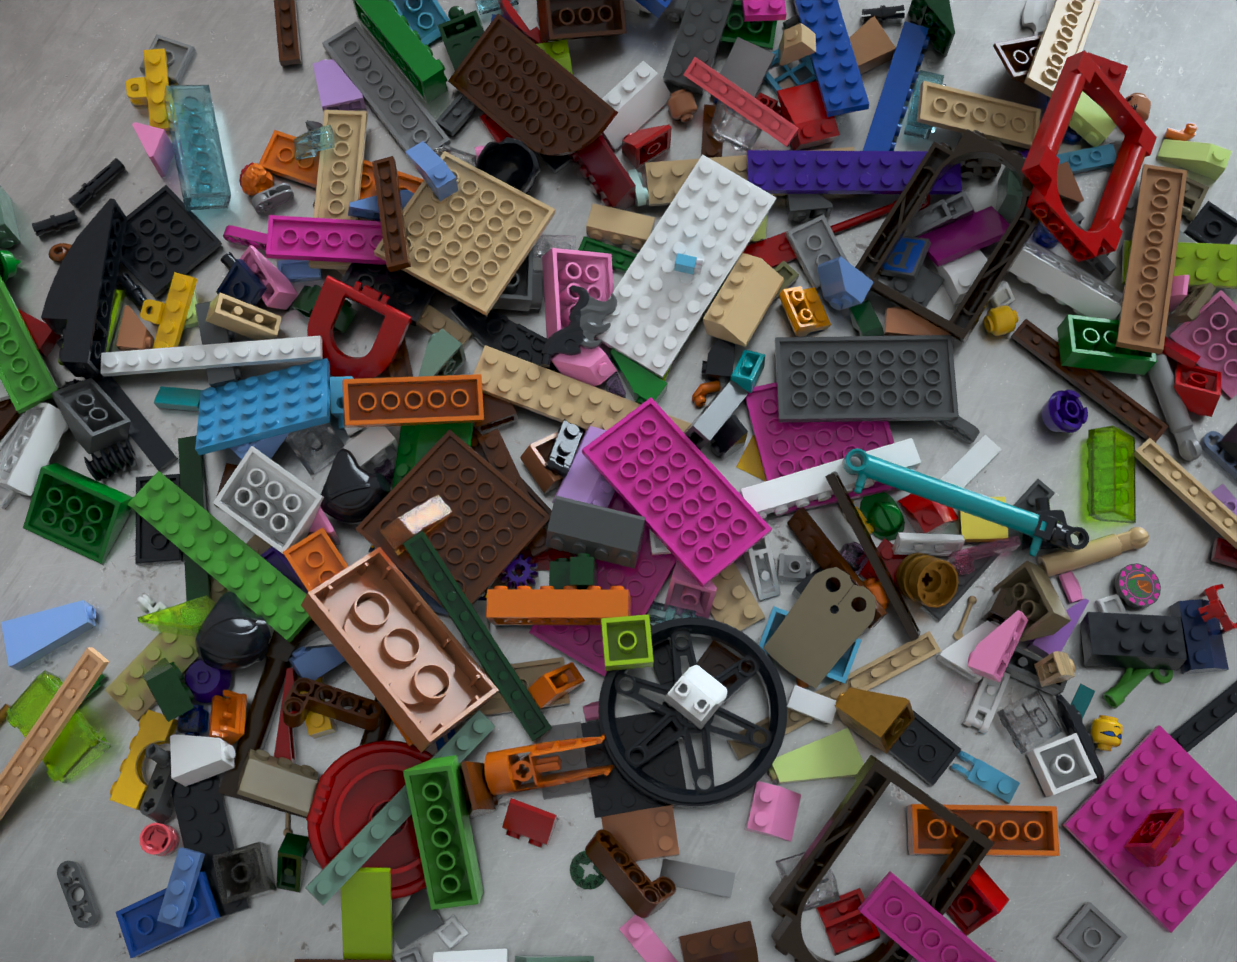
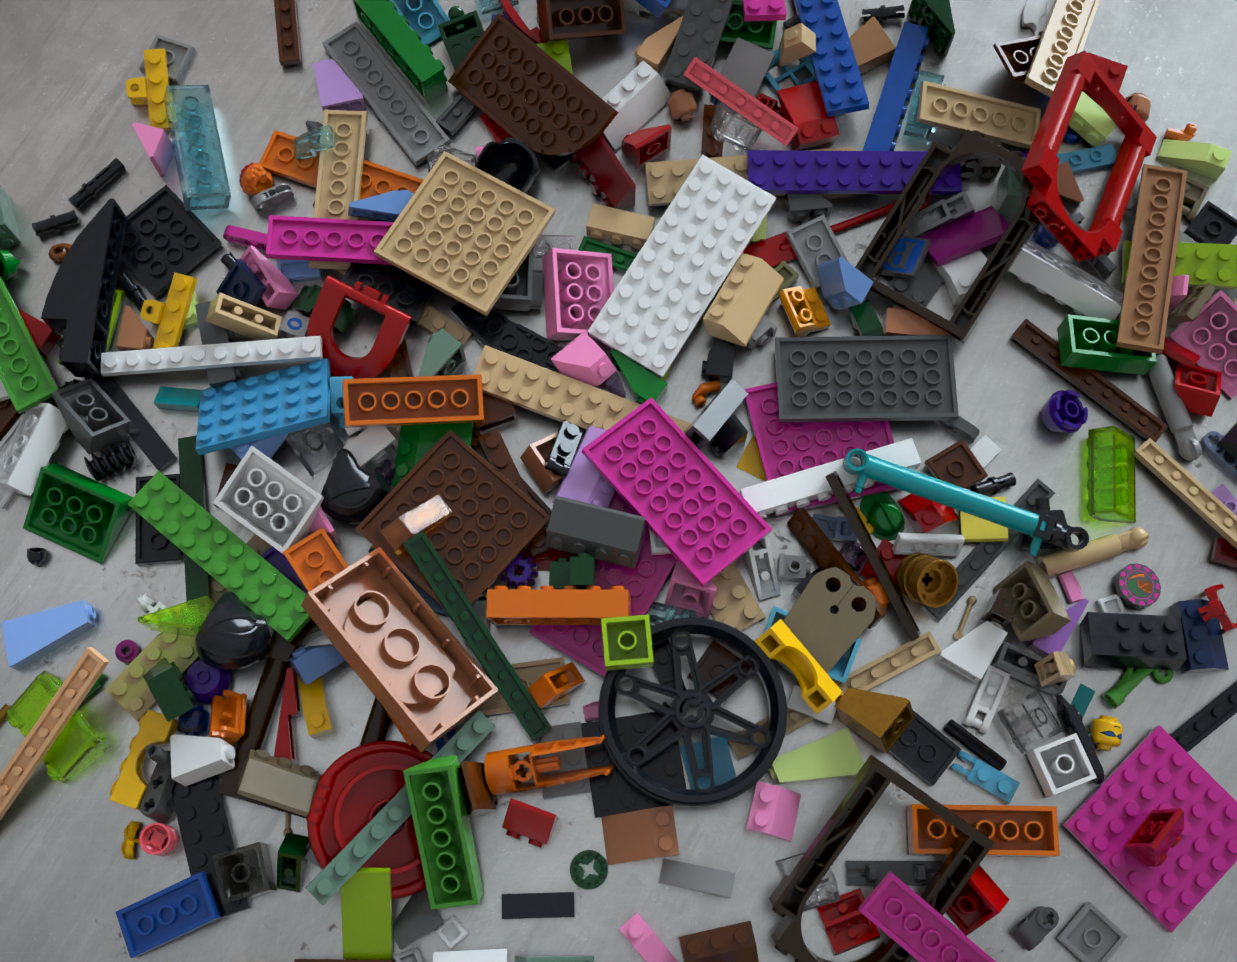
(36, 554): none -> black hinge
(77, 875): dark grey beam -> none
(128, 843): none -> yellow piece
(134, 651): none -> magenta plate
(181, 887): medium blue plate -> none
(294, 325): none -> light grey brick
(364, 714): reddish brown beam -> none
(391, 214): reddish brown plate -> none
(433, 170): medium blue slope -> none
(538, 905): none -> black tile
(584, 326): piece -> none
(627, 877): reddish brown beam -> none
(641, 193): light aqua plate -> none
(658, 46): none -> light nougat slope
(688, 264): medium azure piece -> none
(696, 695): white hips -> none
(722, 763): none -> medium azure tile
(748, 369): teal slope -> none
(762, 333): none -> light grey brick
(815, 683): none -> yellow arch
(835, 528): none -> sand blue slope
(872, 872): none -> dark grey hinge
(956, 466): none -> reddish brown tile
(964, 558): clear pink hinge -> none
(975, 745): none -> black axle
(996, 649): bright pink slope -> none
(1000, 320): yellow head -> none
(1002, 296): white tile -> none
(1004, 482): none -> black pin
(1032, 930): none -> dark grey piece

